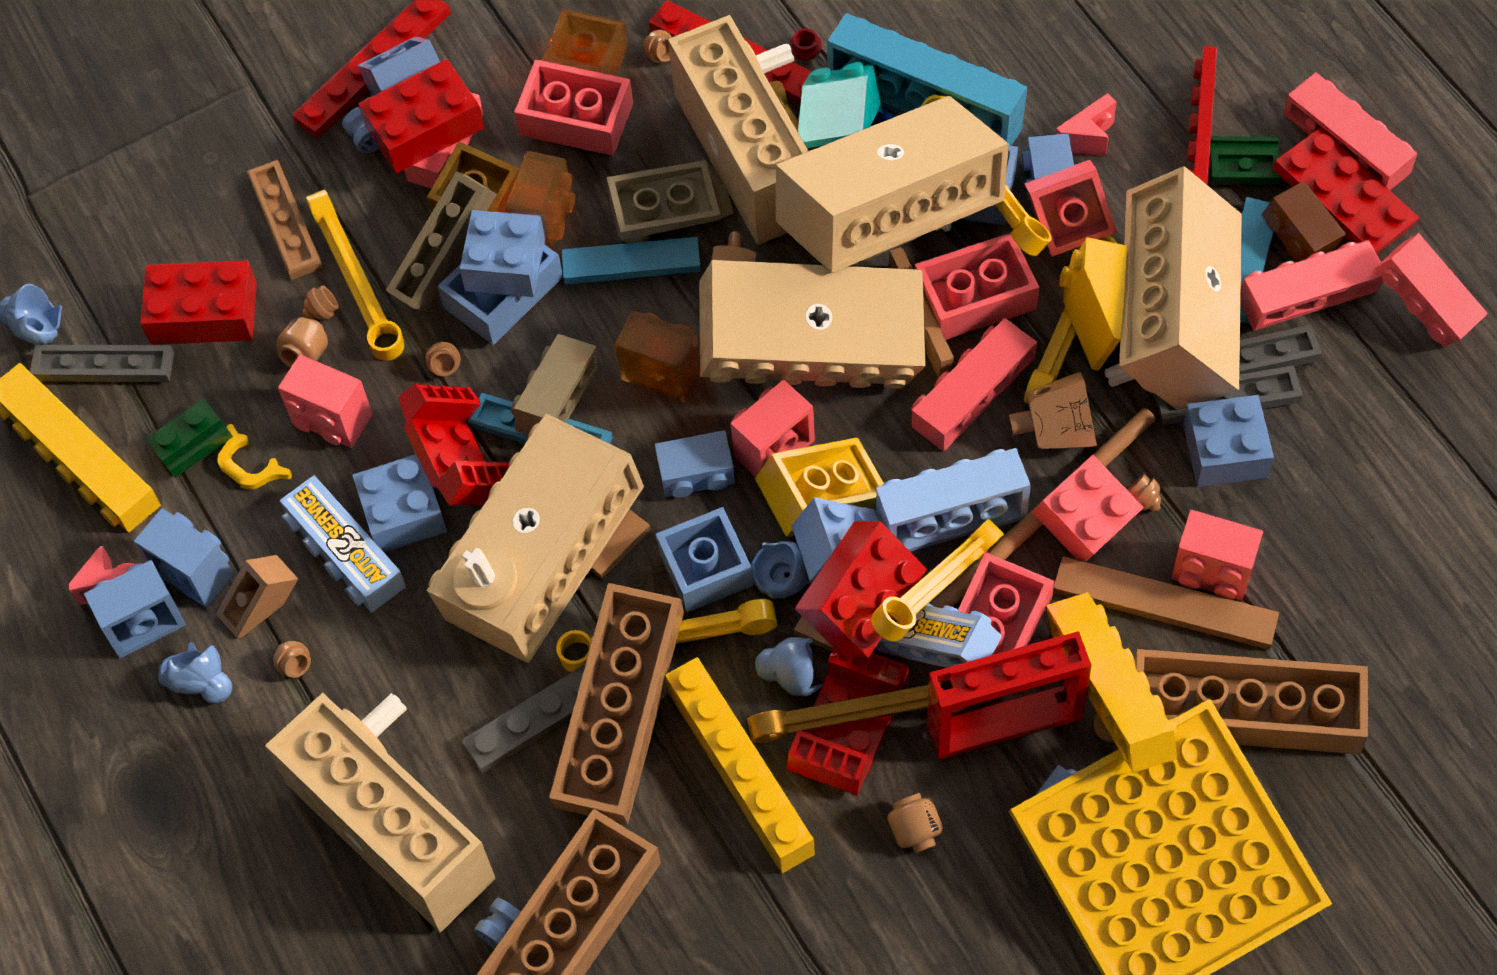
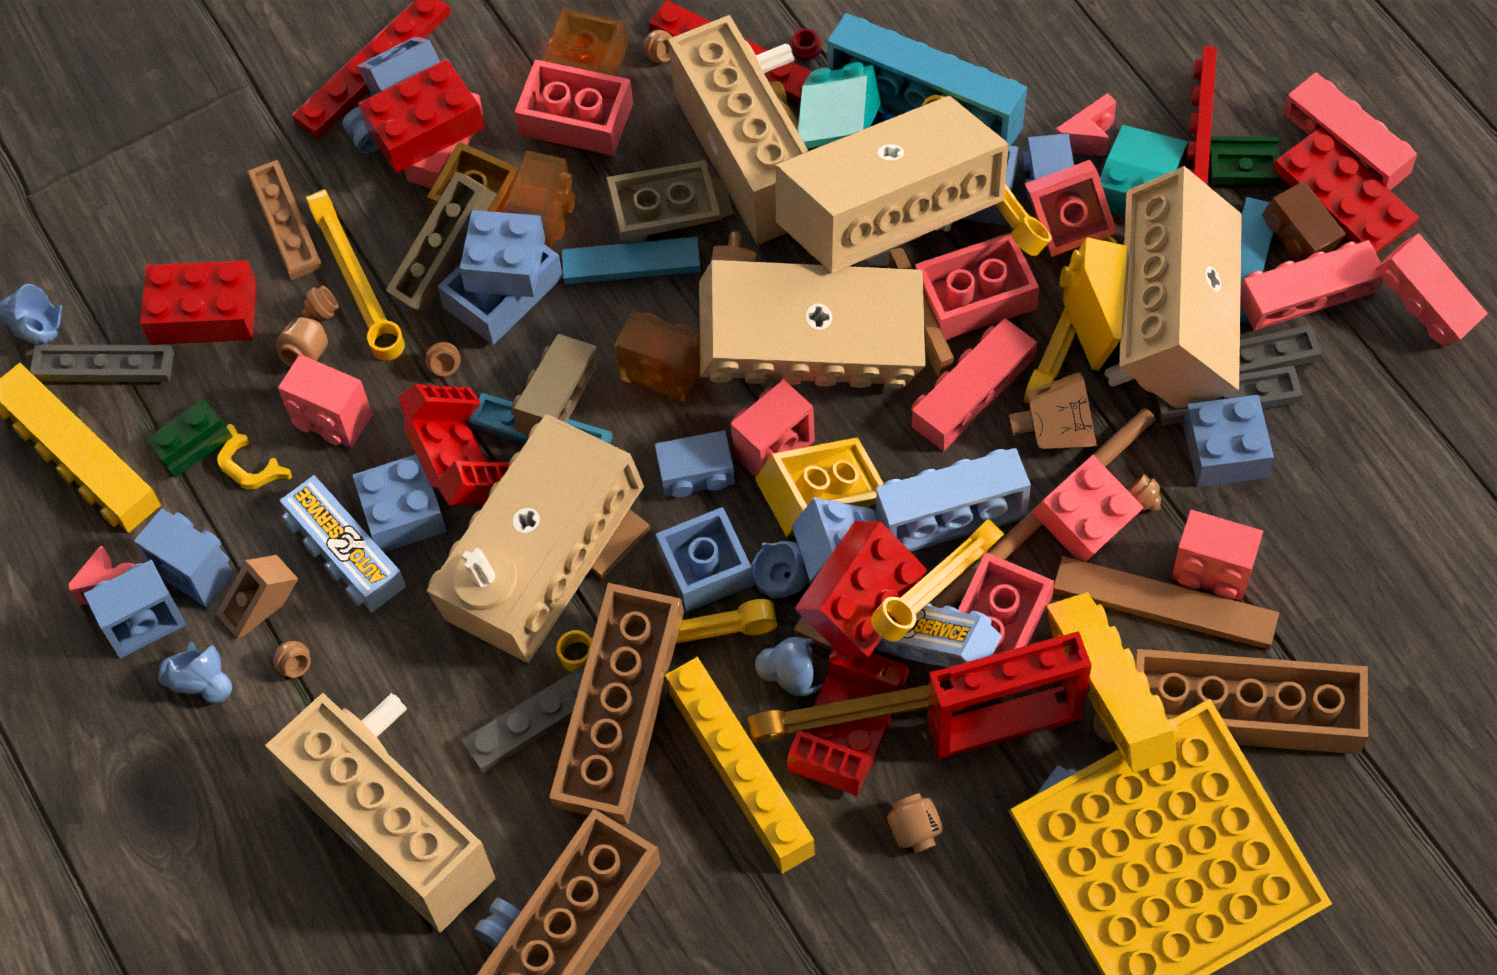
(1136, 159): none -> teal slope

